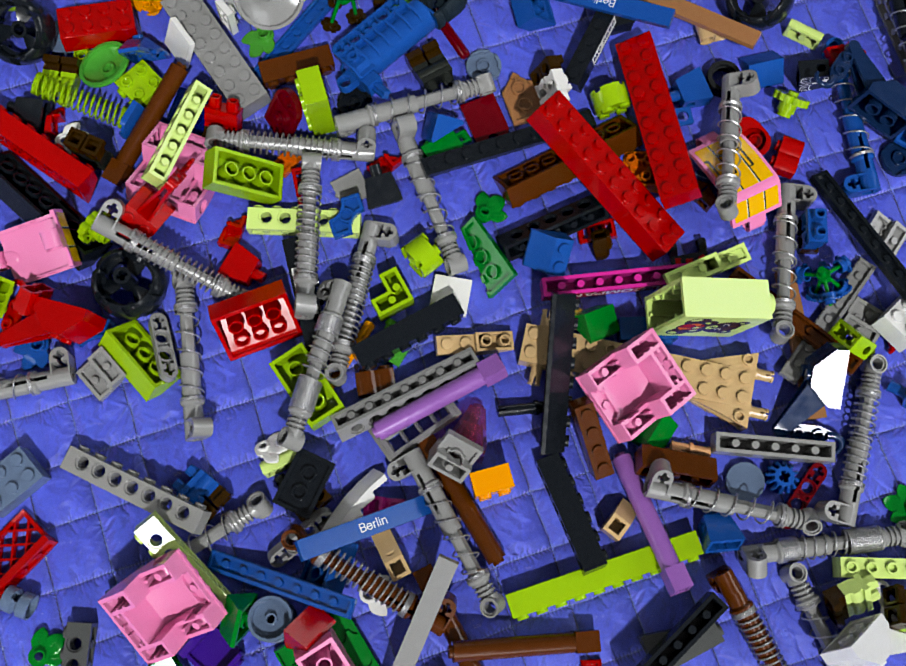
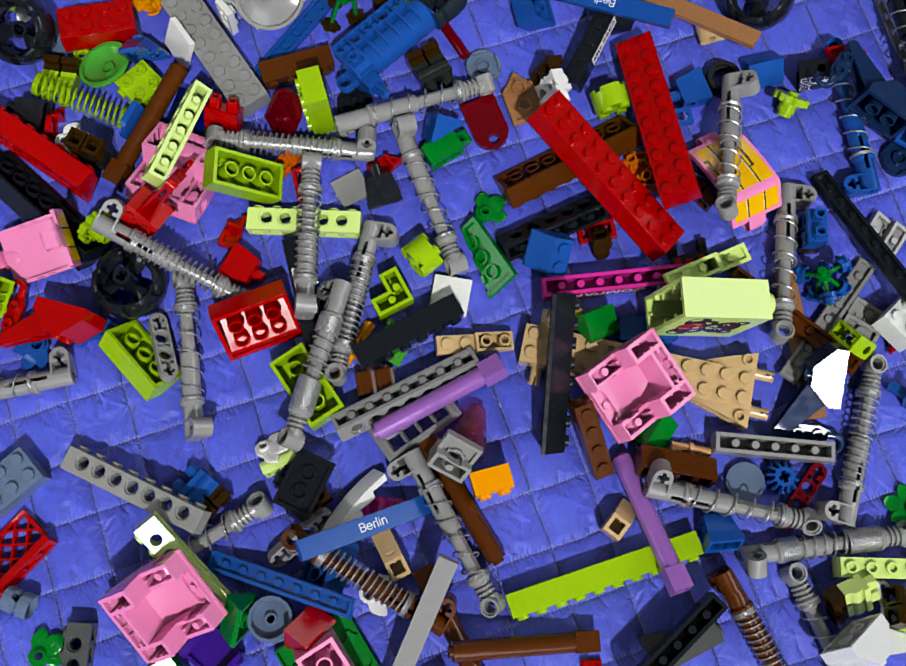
(27, 296): red brick -> none
(101, 374): light grey slope -> none
(259, 42): bright green plate -> none
(342, 223): blue tile -> none
(486, 149): black plate -> none
(521, 408): black pin -> none
(571, 513): black brick -> none
(756, 134): red piece -> none
(786, 156): red brick -> none
(803, 34): yellowish green brick -> none

